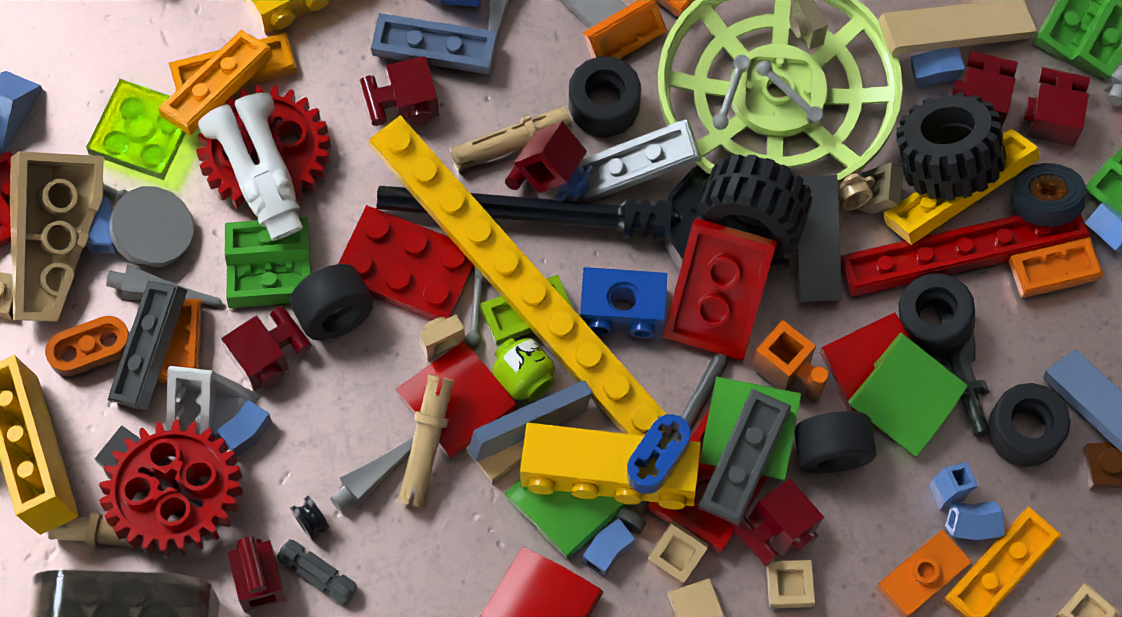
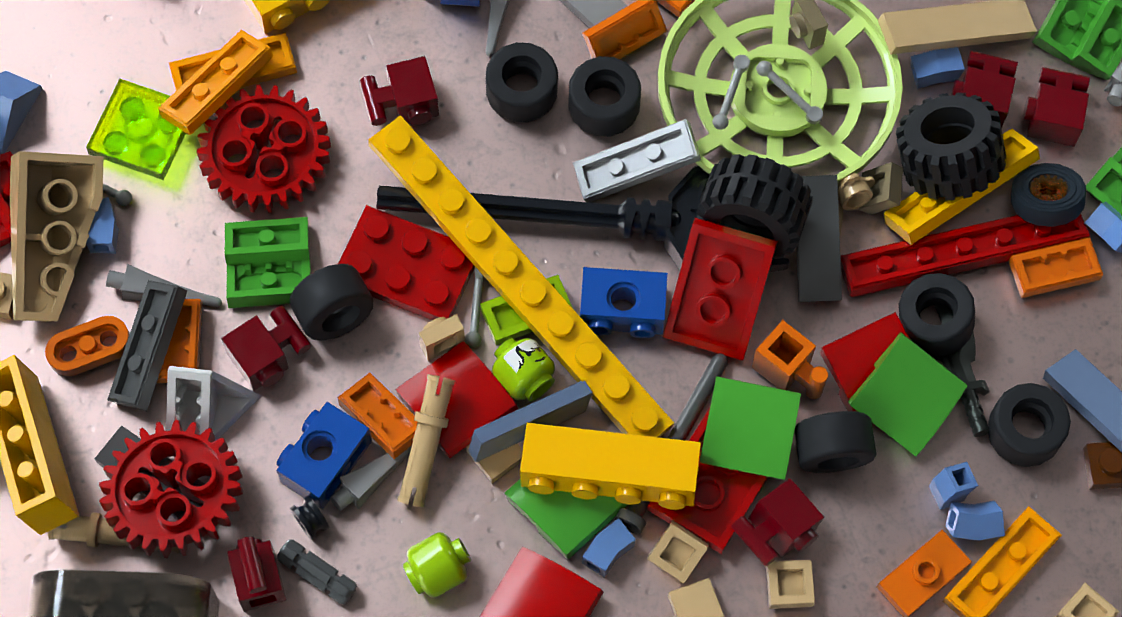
(151, 226): light grey tile -> none
(245, 428): medium blue piece -> none
(265, 185): white piece -> none
(321, 478): none -> blue brick
(382, 413): none -> orange plate
(436, 564): none -> lime head
(439, 42): sand blue plate -> none
(505, 140): tan pin -> none
(521, 59): none -> black tyre
(547, 159): dark red brick -> none
(576, 185): dark blue plate -> none
(666, 459): blue beam -> none
(744, 457): dark grey tile -> none

